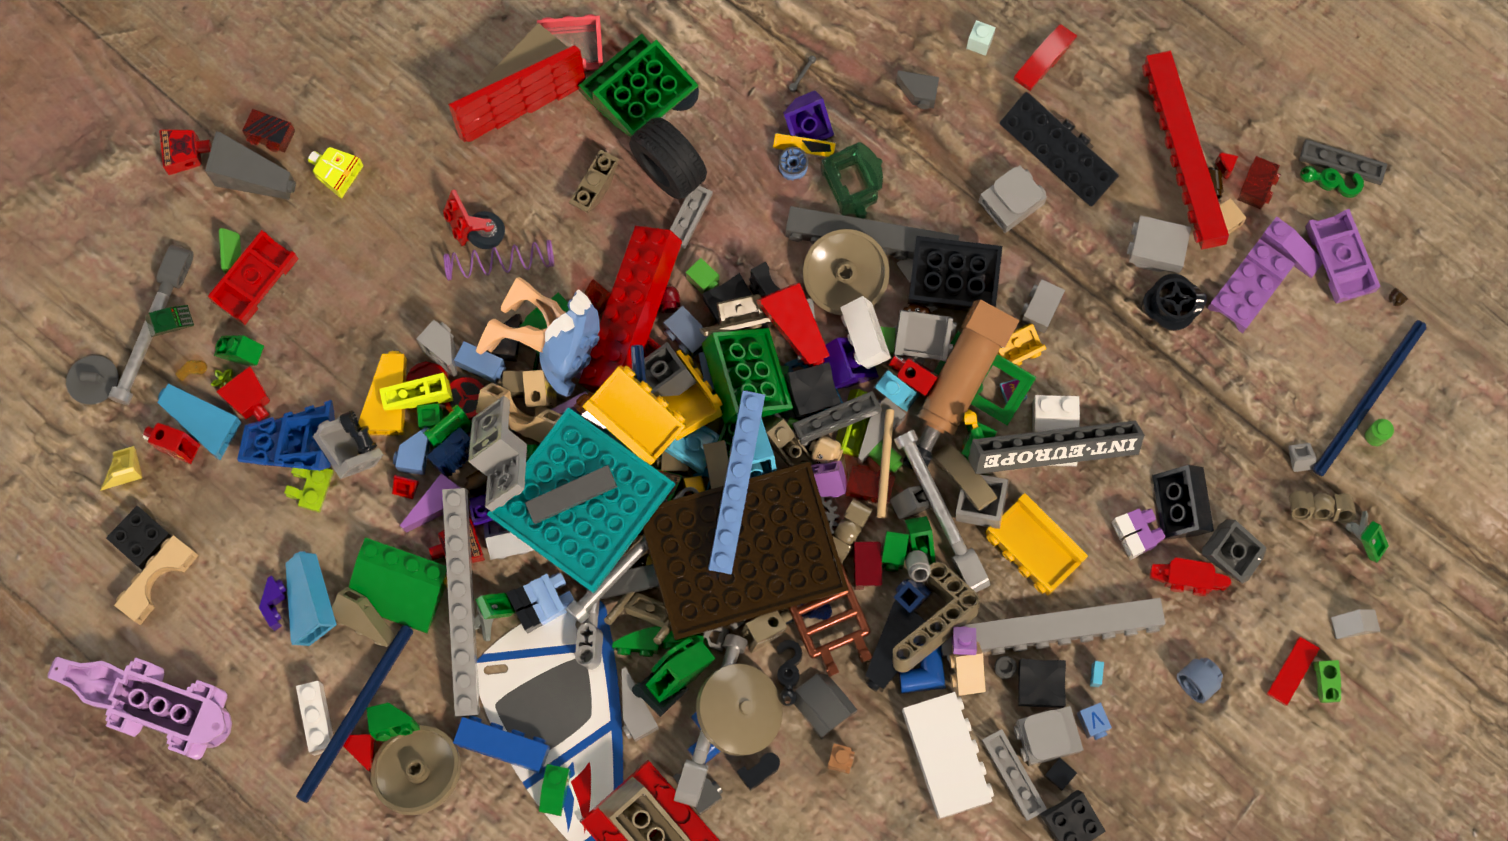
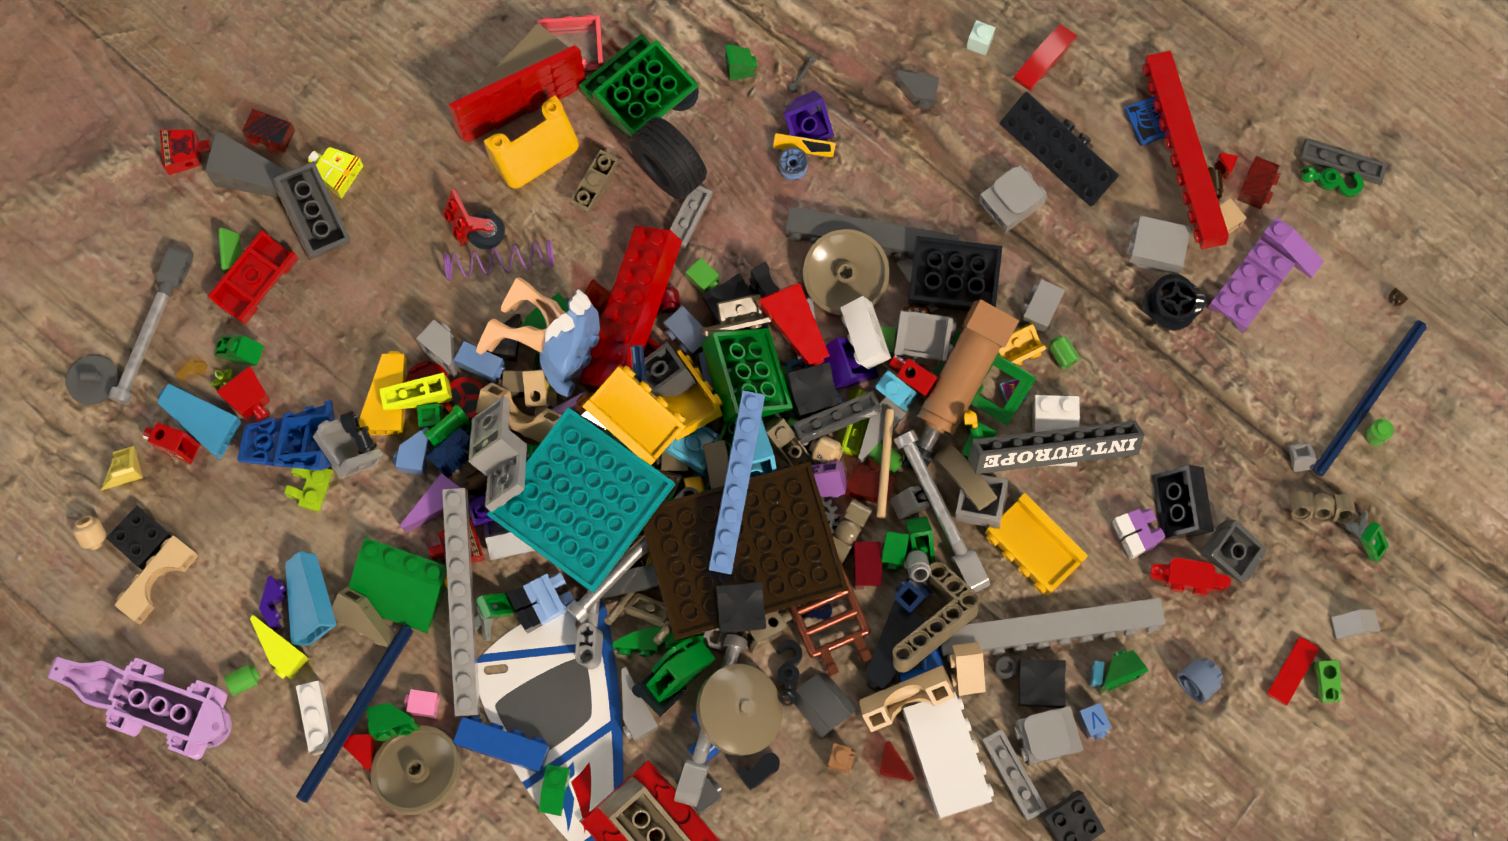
(89, 532): none -> tan head
(169, 320): dark green slope -> none
(242, 679): none -> bright green brick
(279, 652): none -> neon yellow slope
(311, 210): none -> dark grey brick
(404, 487): red slope -> none
(422, 703): none -> bright pink brick
(535, 150): none -> yellow windscreen
(571, 494): dark grey tile -> none
(739, 62): none -> green slope
(740, 607): none -> black brick
(870, 171): clear green animal -> none
(884, 705): none -> tan arch
(893, 766): none -> clear red slope
(964, 641): medium lavender bracket -> none
(1060, 774): black tile -> none
(1063, 352): none -> bright green brick
(1122, 670): none -> green slope
(1145, 121): none -> blue tile
(1343, 256): medium lavender piece -> none

